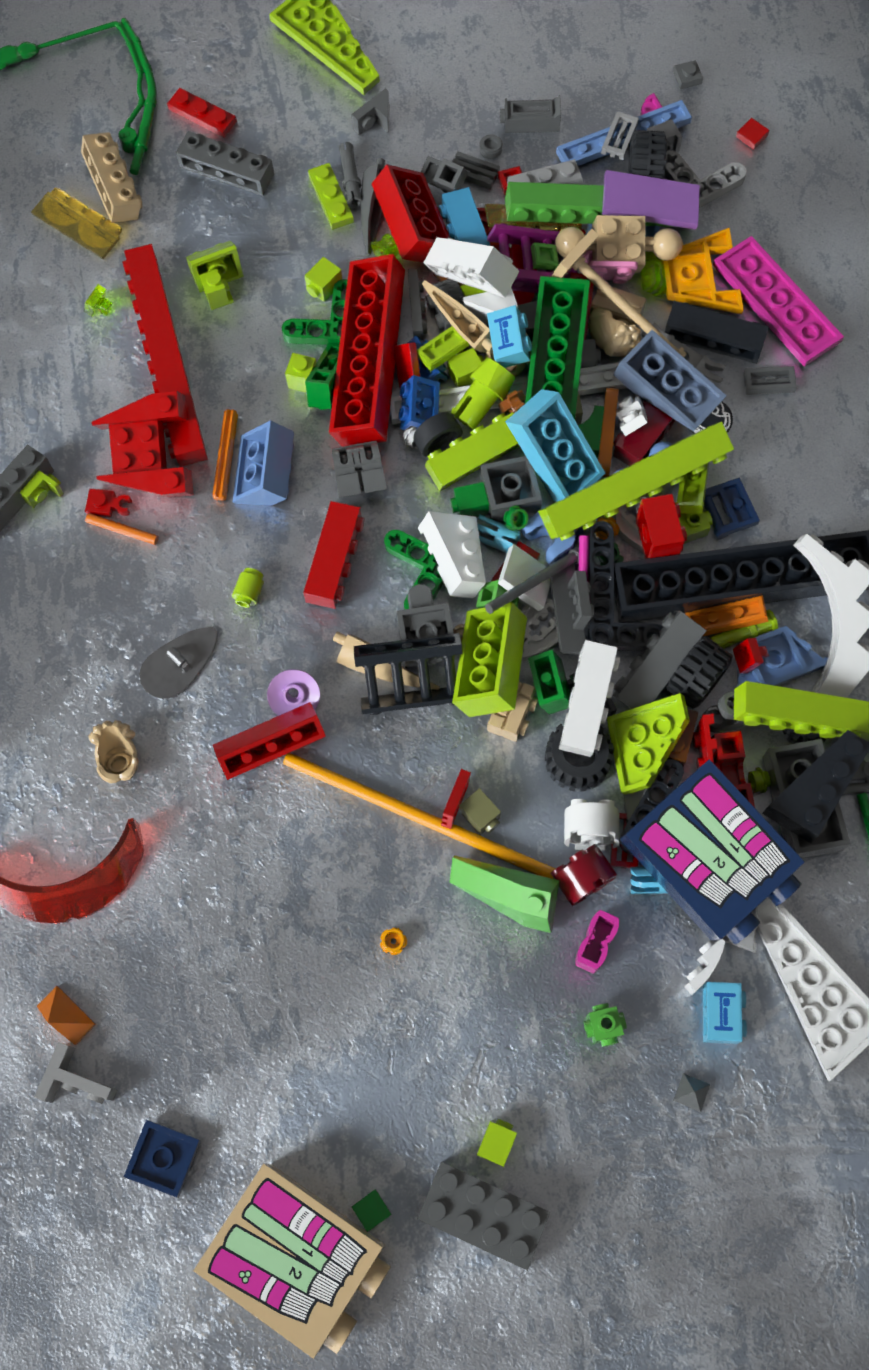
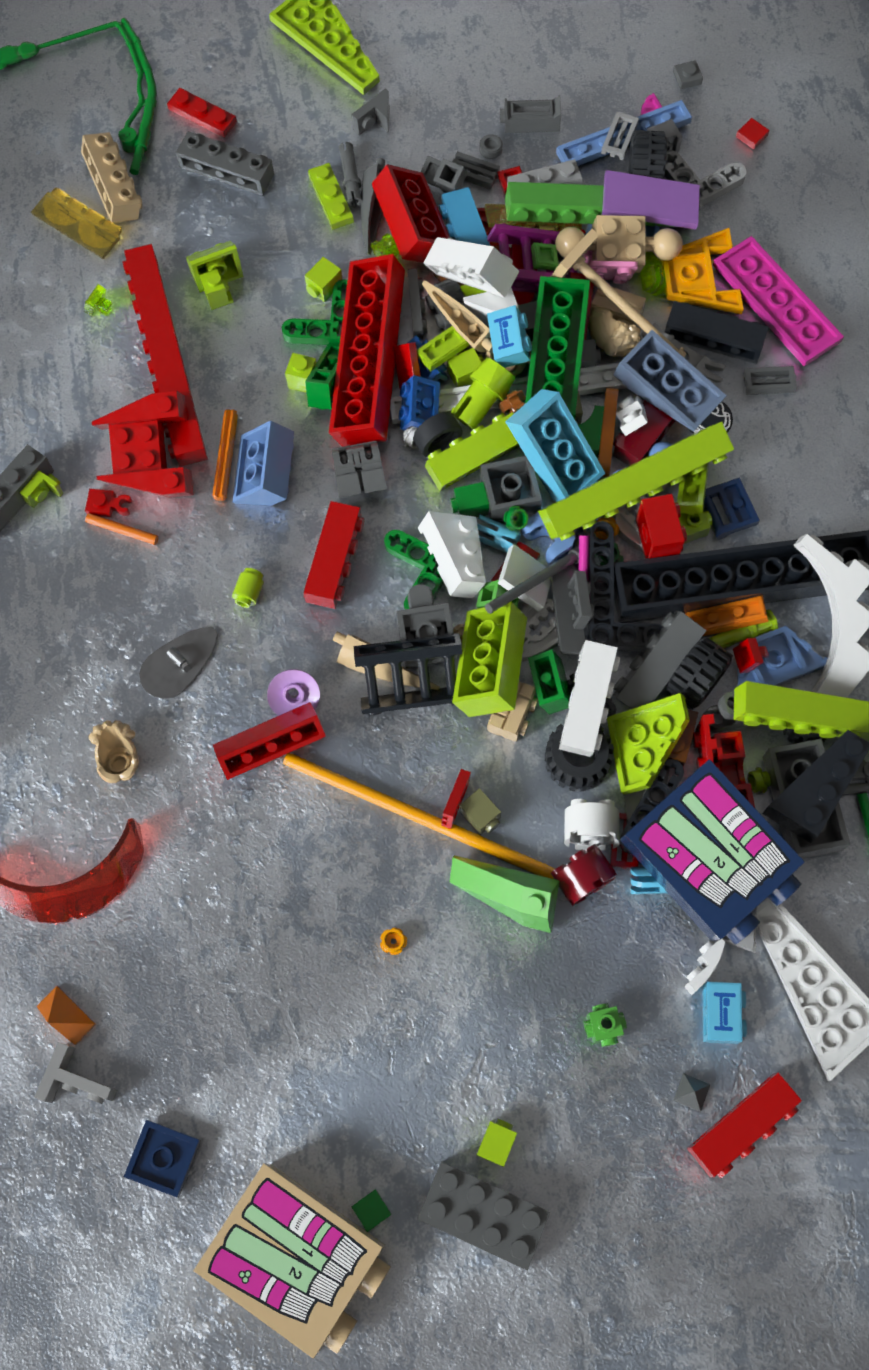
(595, 945): dark pink brick -> none
(744, 1125): none -> red brick

